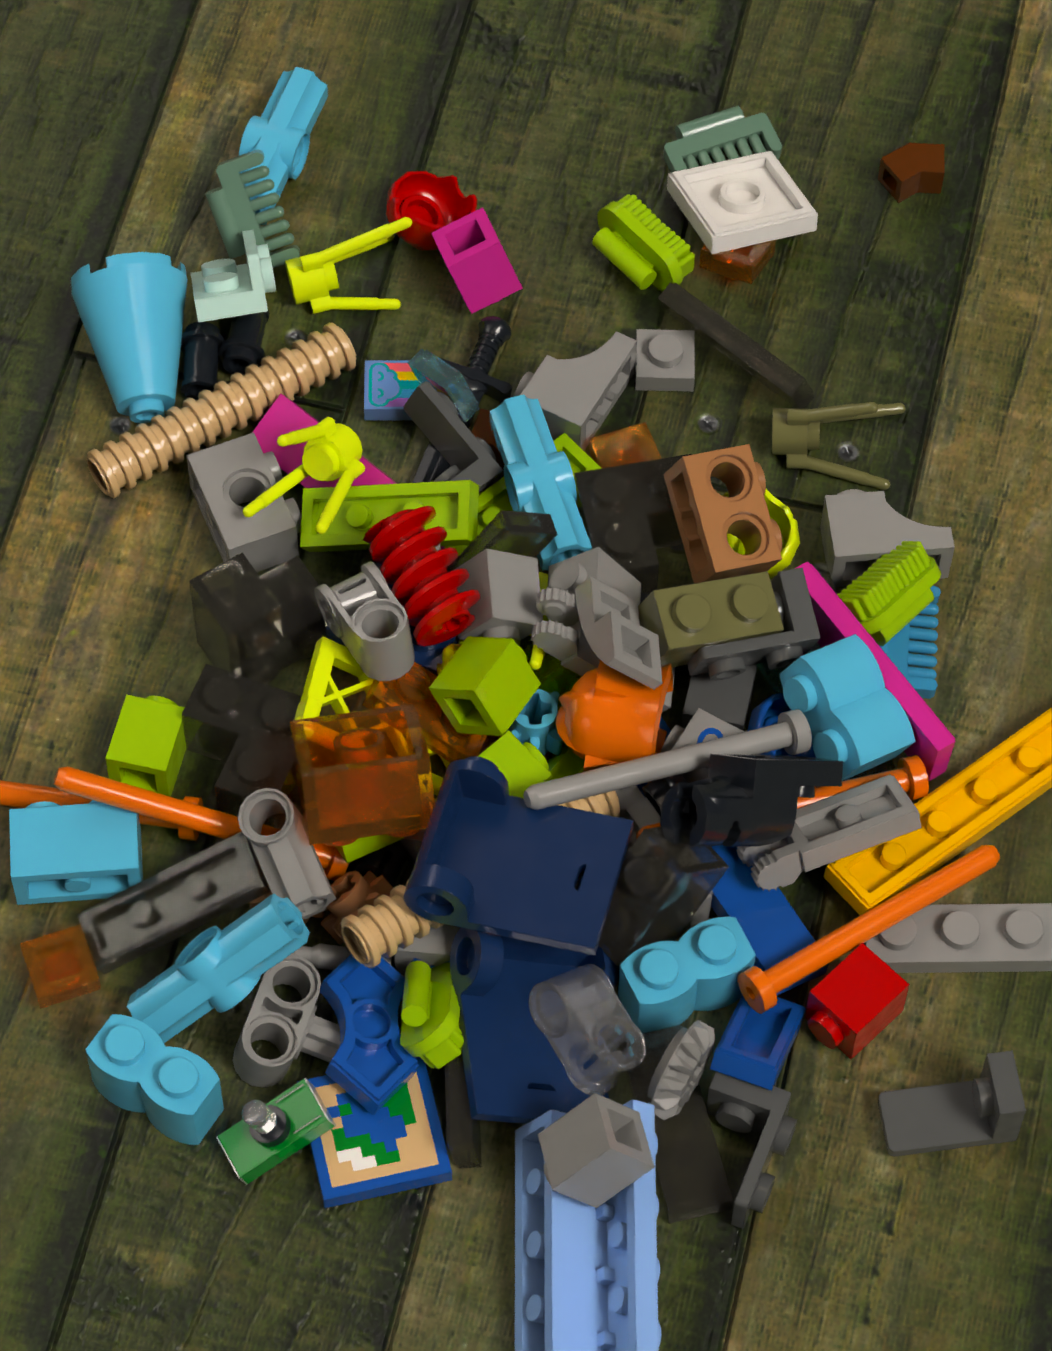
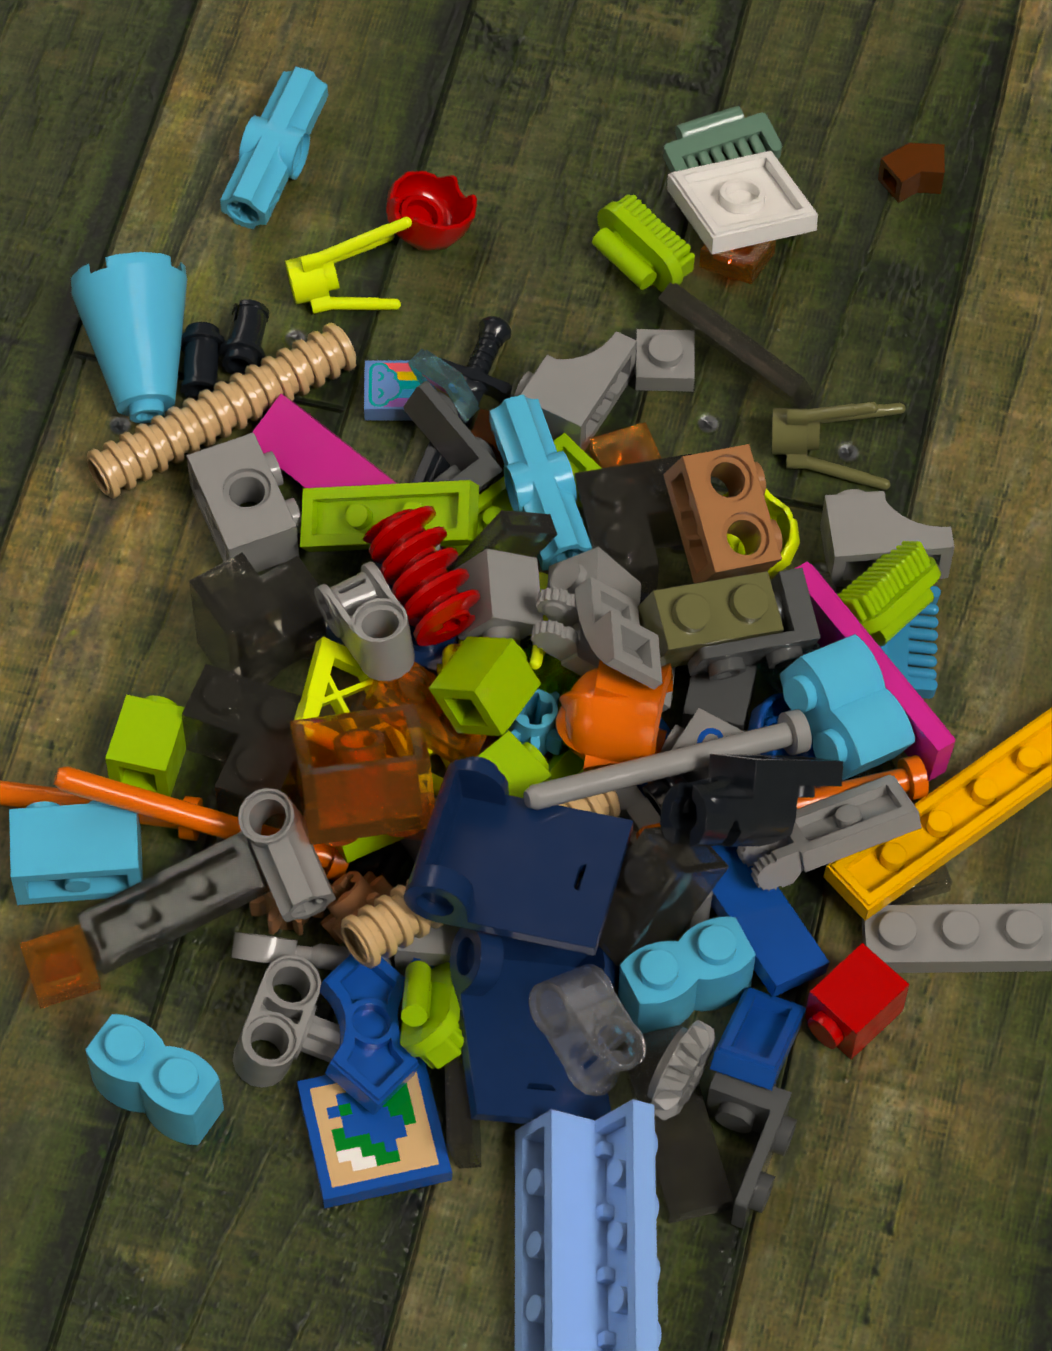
(220, 967): medium azure piece -> none
(234, 289): light aqua bracket -> none
(236, 211): sand green piece -> none
(275, 1130): green piece -> none
(329, 454): neon yellow plant -> none
(476, 260): dark pink brick -> none
(595, 1150): light grey brick -> none
(761, 987): orange bar -> none
(955, 1113): dark grey bracket -> none

